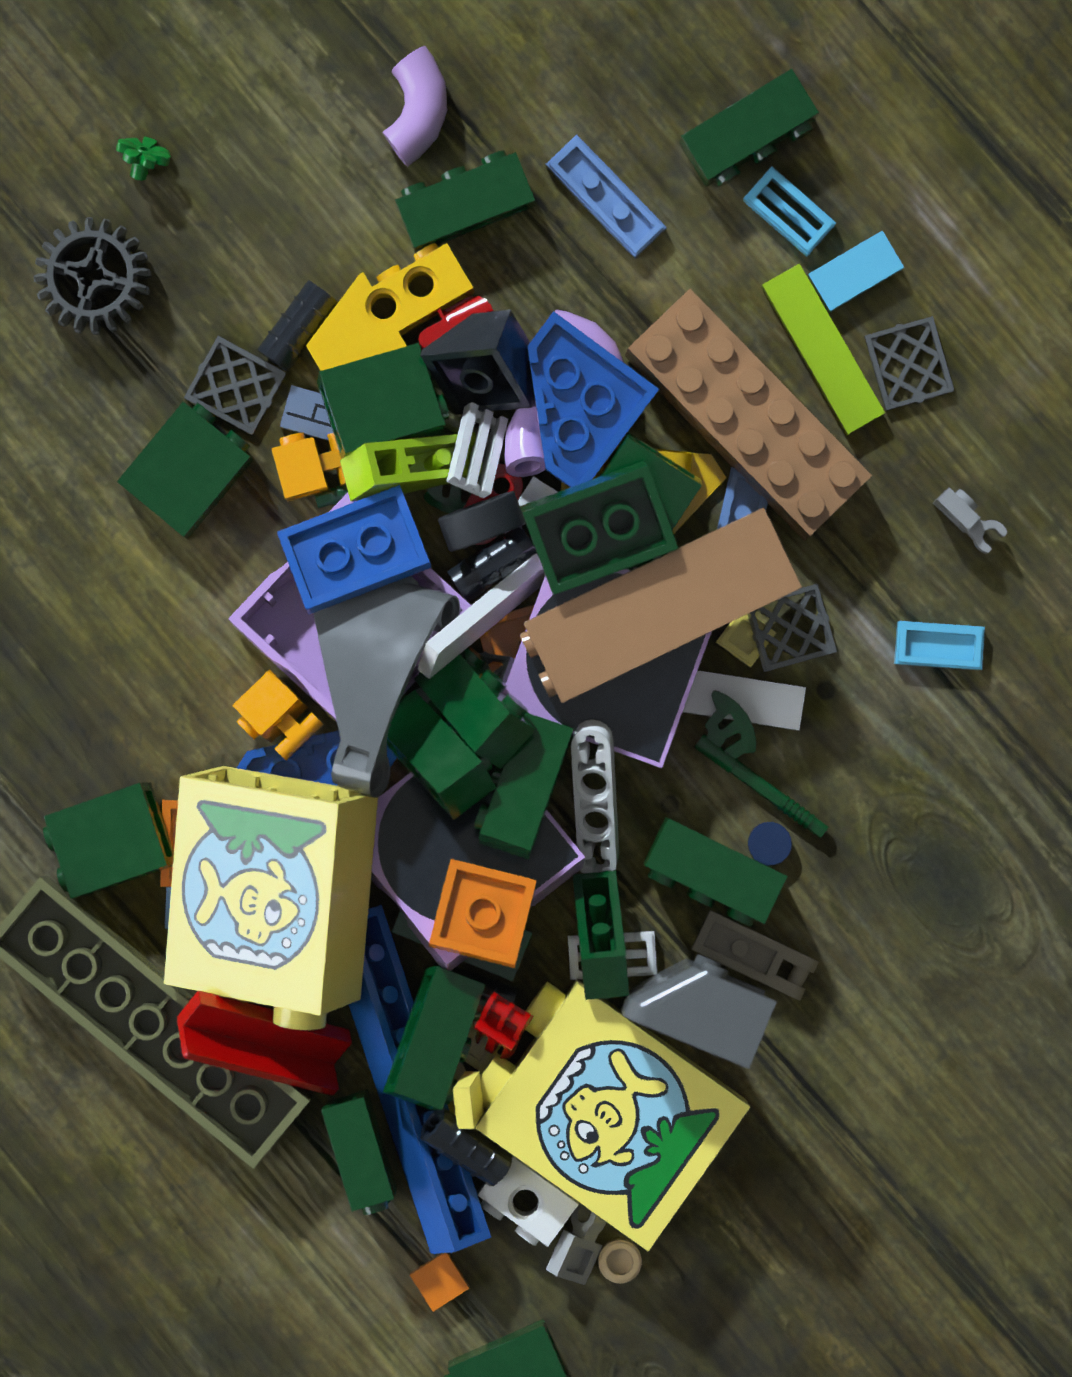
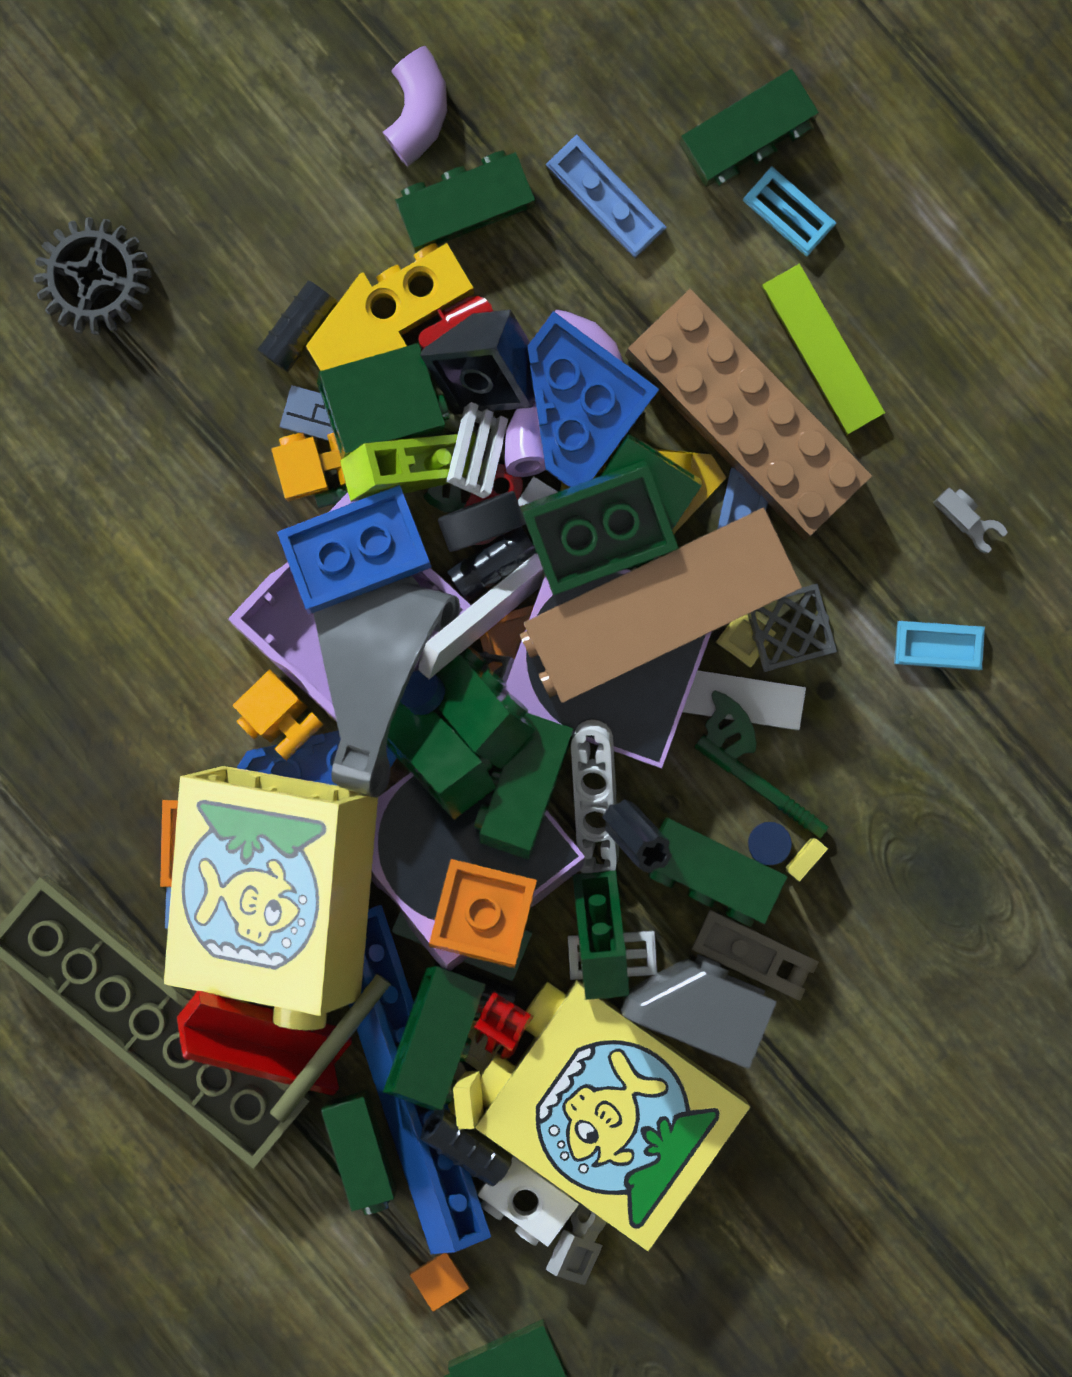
(109, 840): dark green brick -> none
(142, 155): green plant -> none
(186, 468): dark green brick -> none
(264, 401): dark grey window -> none
(330, 1048): none -> olive bar
(423, 694): none -> dark blue tile
(619, 1260): tan tile -> none
(637, 836): none -> black axle
(805, 859): none -> light yellow tile
(855, 271): medium azure tile -> none
(918, 396): dark grey window -> none

